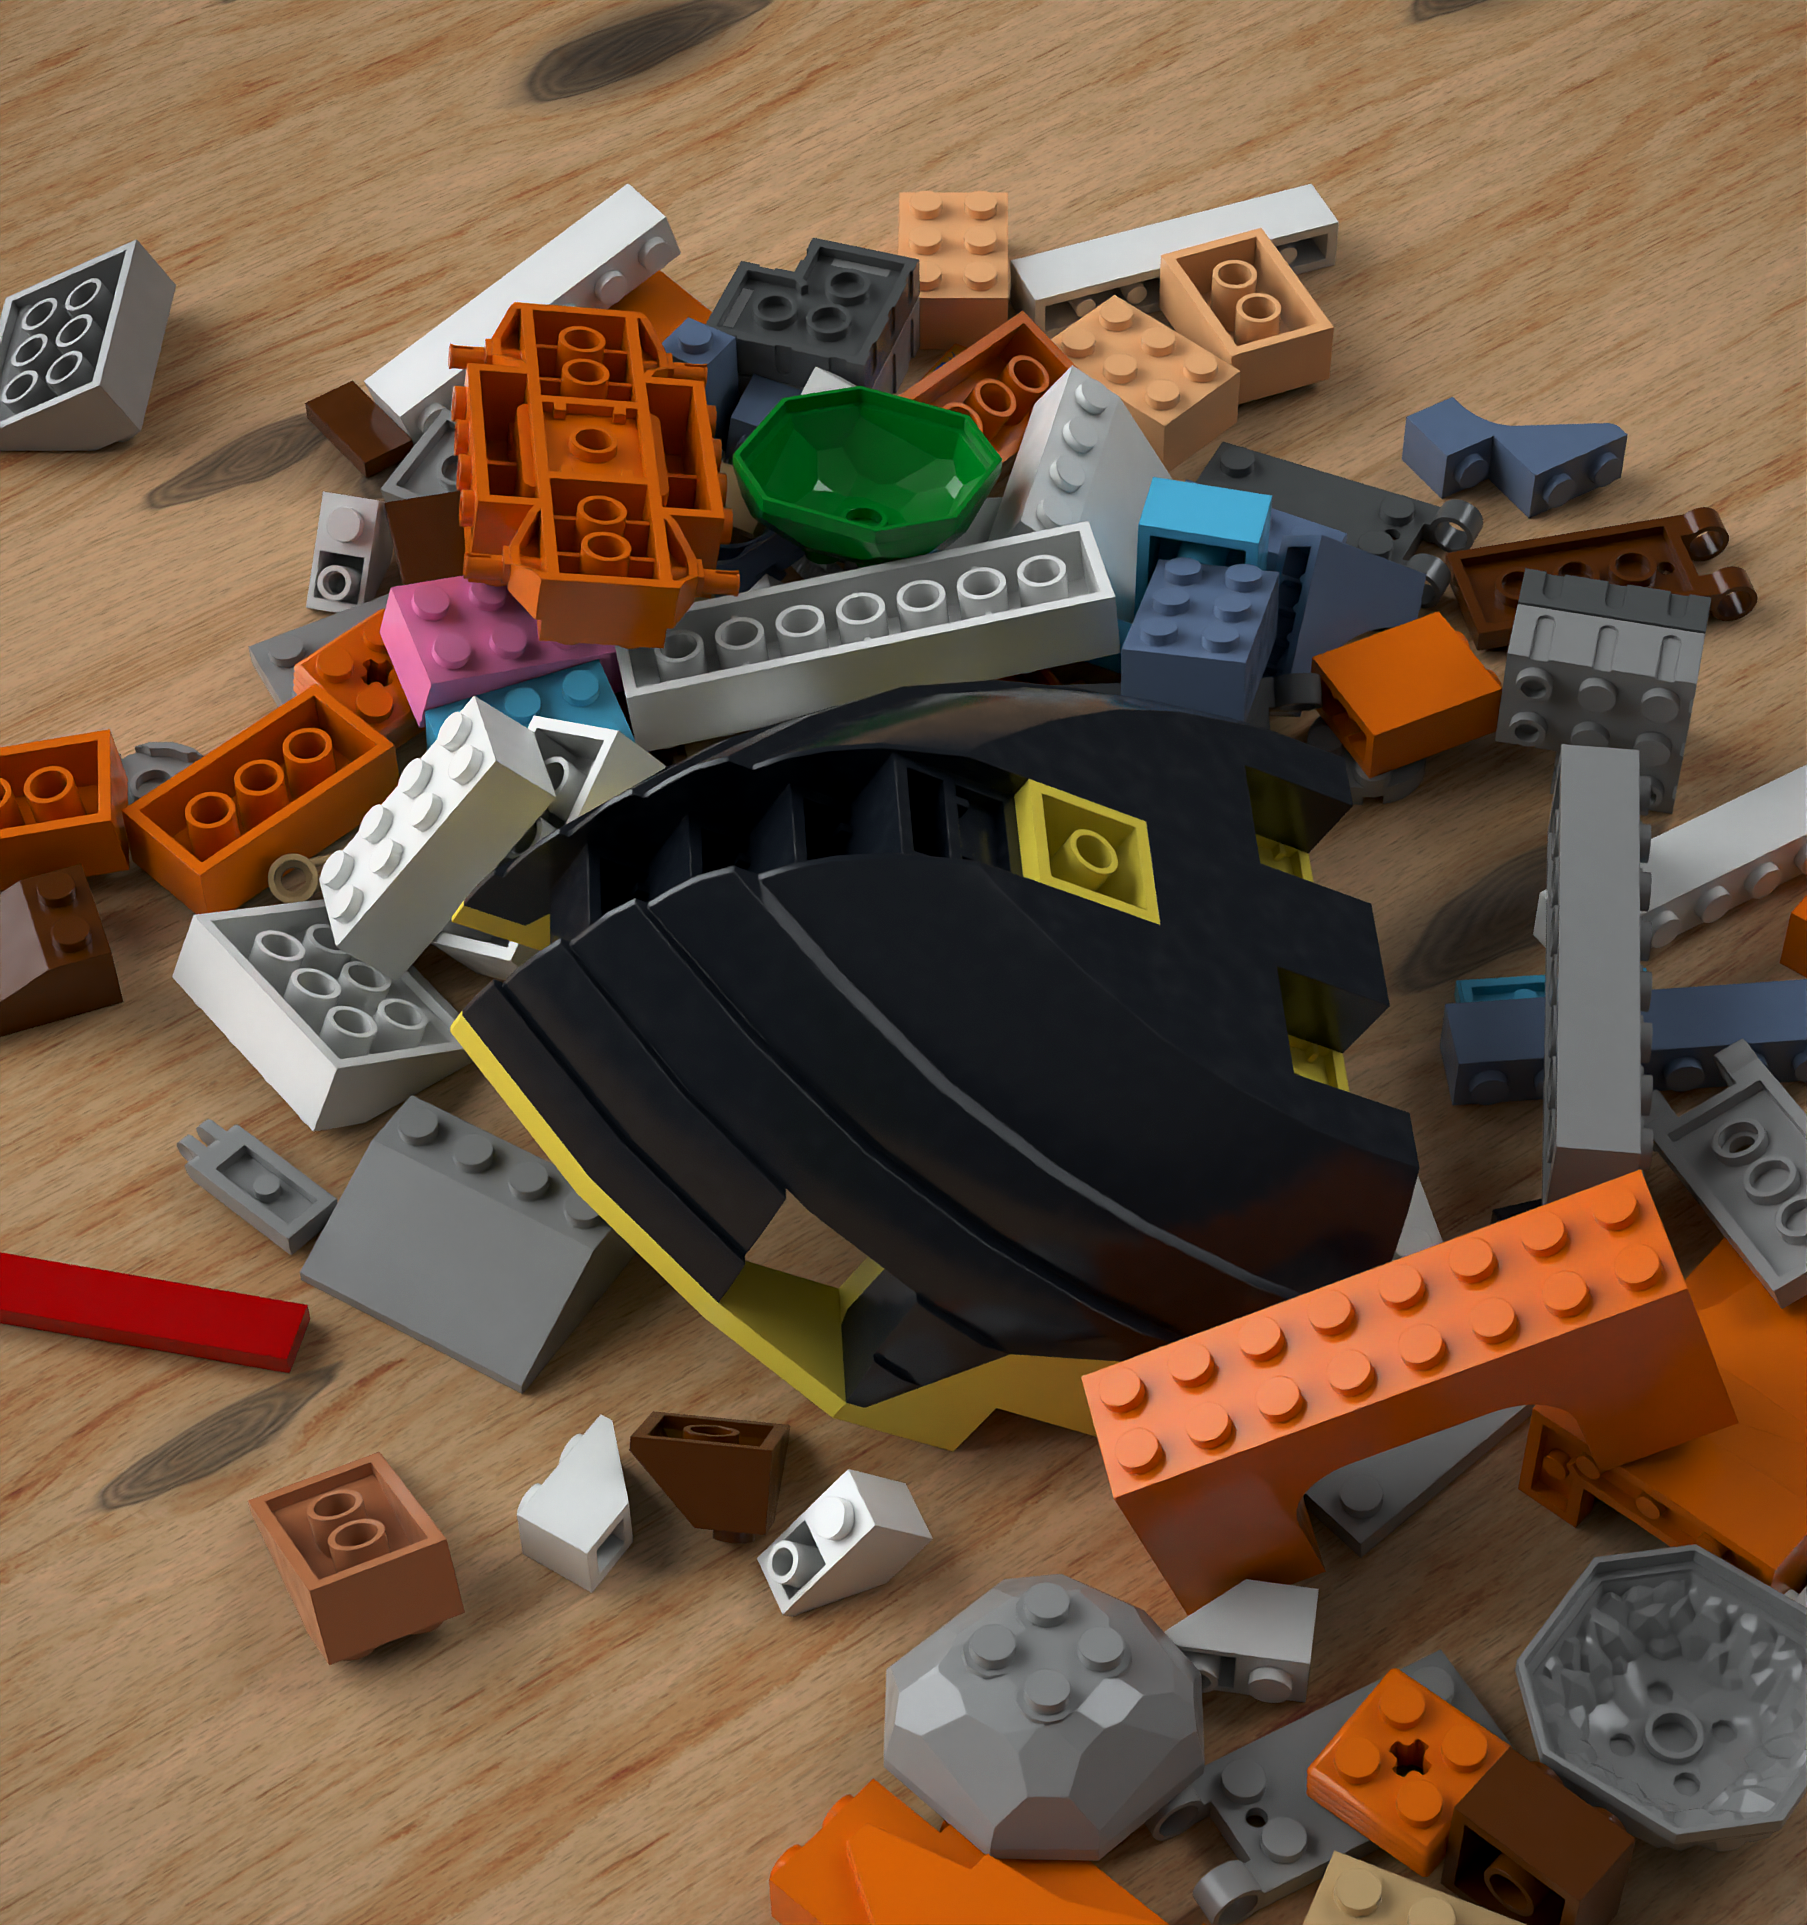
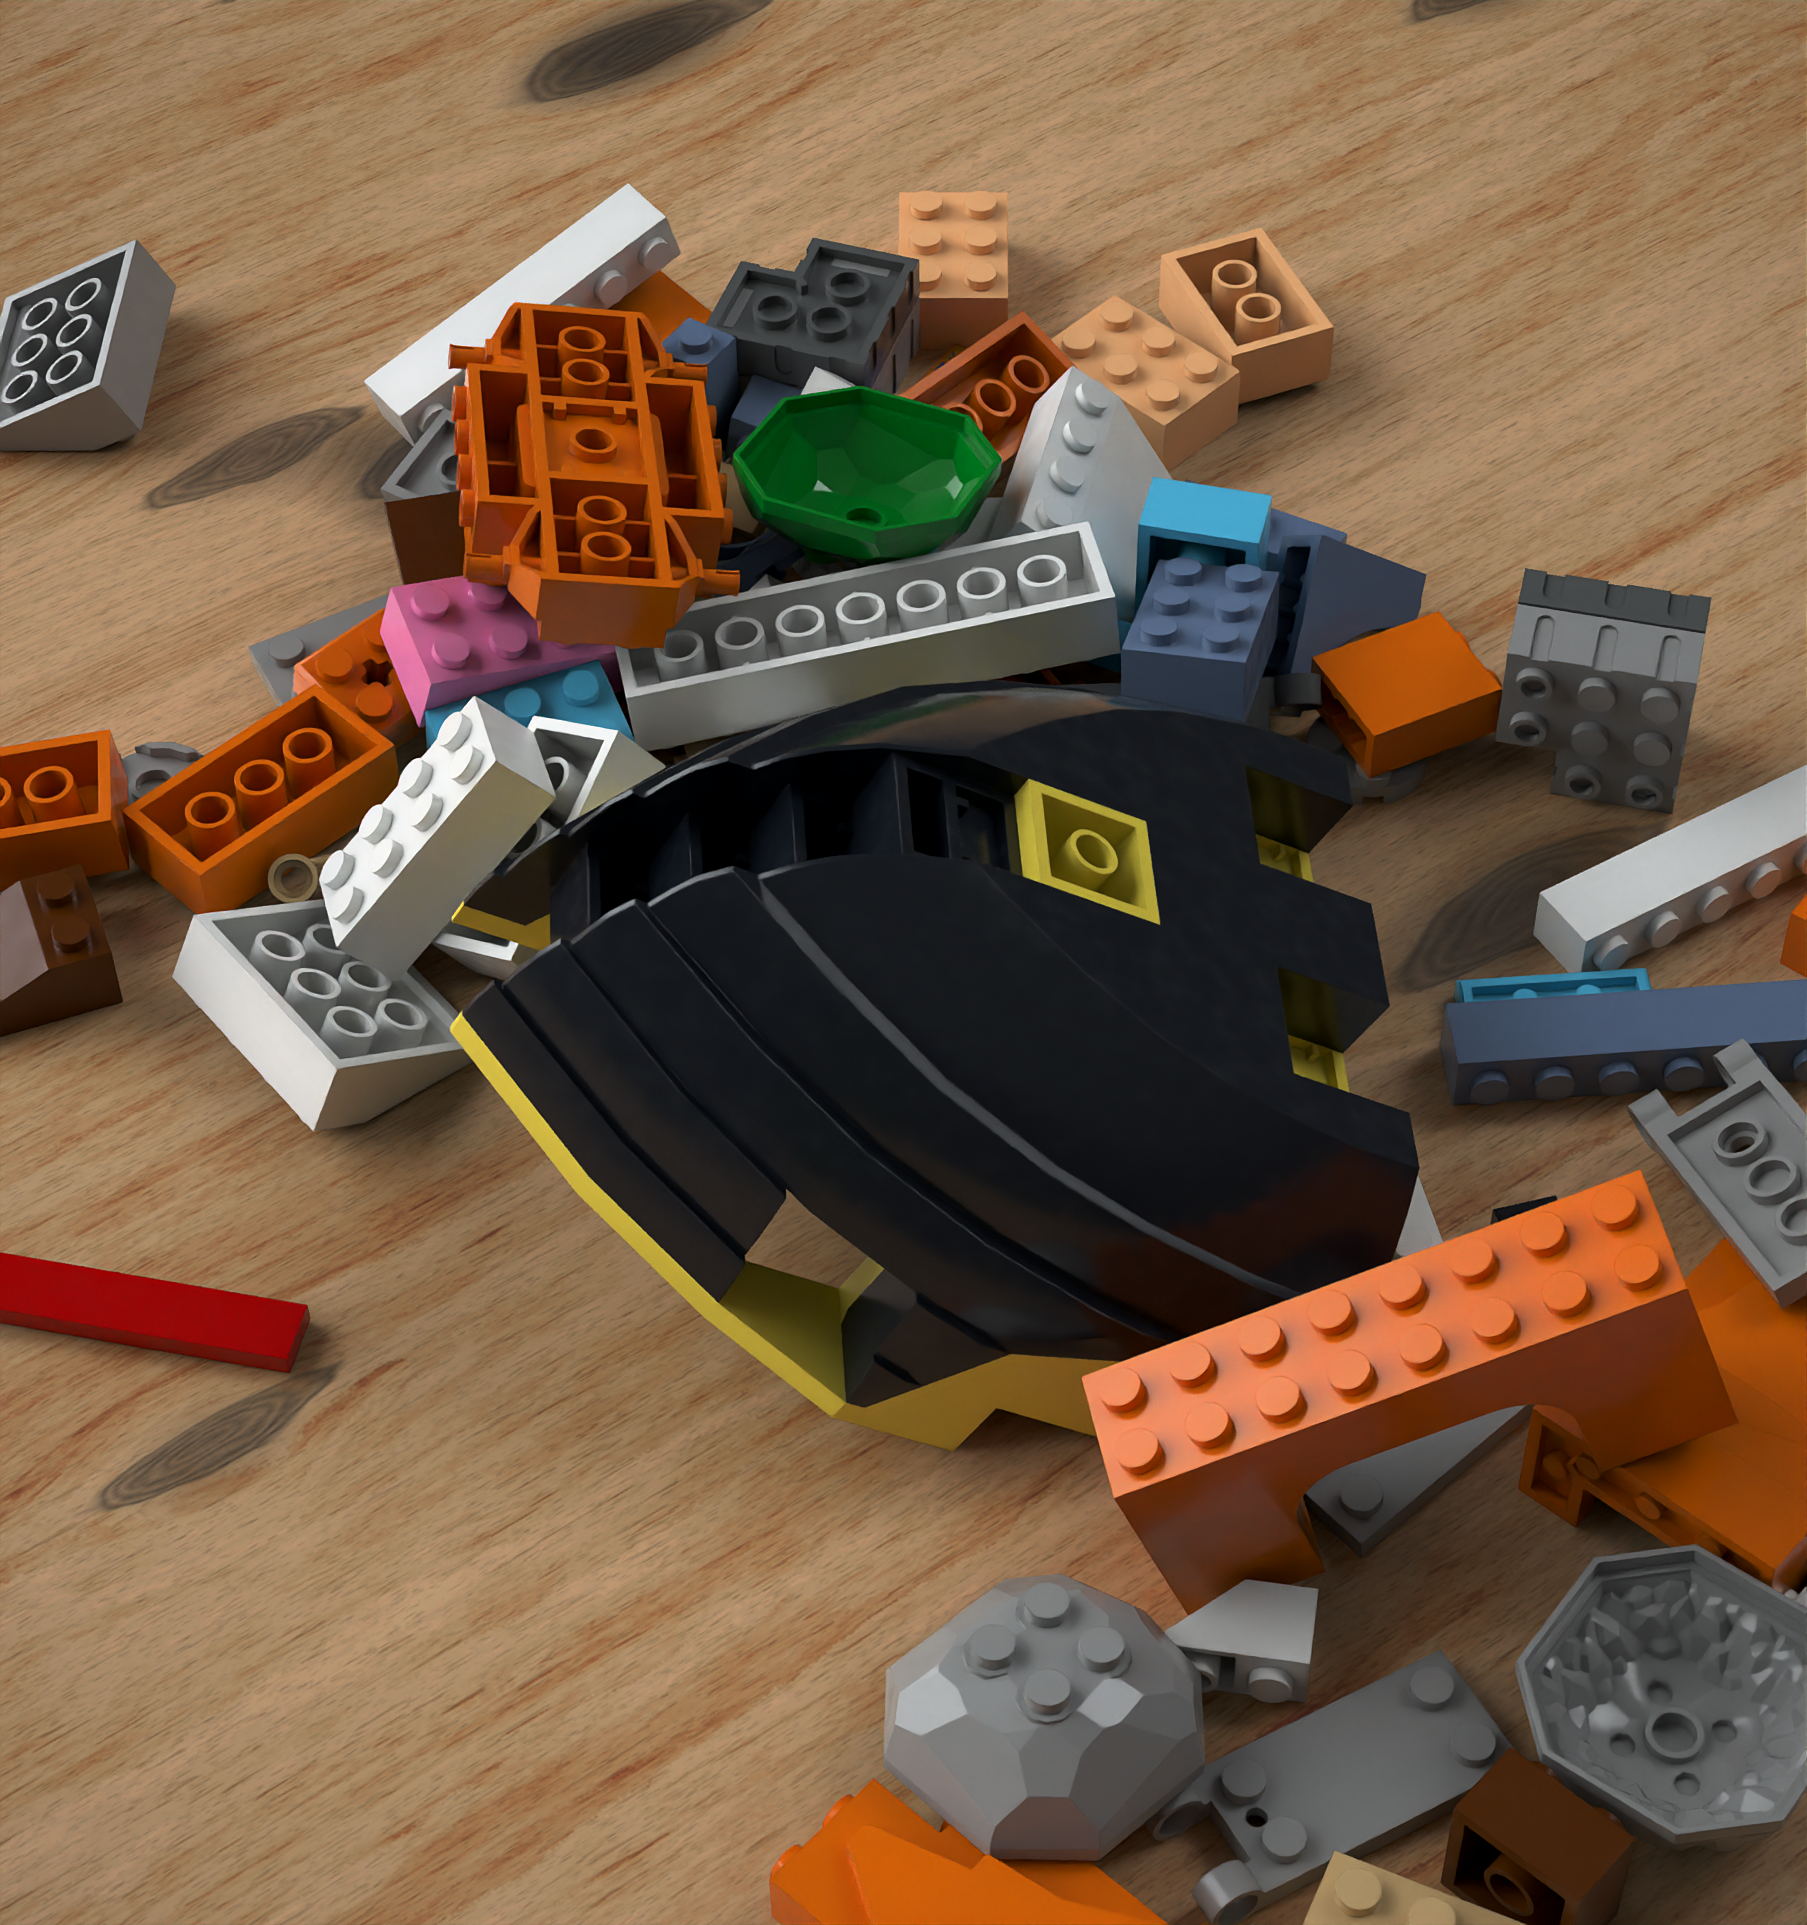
(257, 1184): light grey hinge -> none
(349, 552): white slope -> none
(358, 1558): nougat slope -> none
(359, 428): reddish brown tile -> none
(466, 1245): light grey slope -> none
(581, 1512): white slope -> none
(716, 1470): reddish brown slope -> none
(844, 1543): white slope -> none
(1075, 279): white brick -> none
(1360, 510): dark grey hinge -> none
(1395, 1728): orange brick -> none
(1528, 463): sand blue arch -> none
(1595, 974): light grey brick -> none
(1635, 553): reddish brown hinge -> none

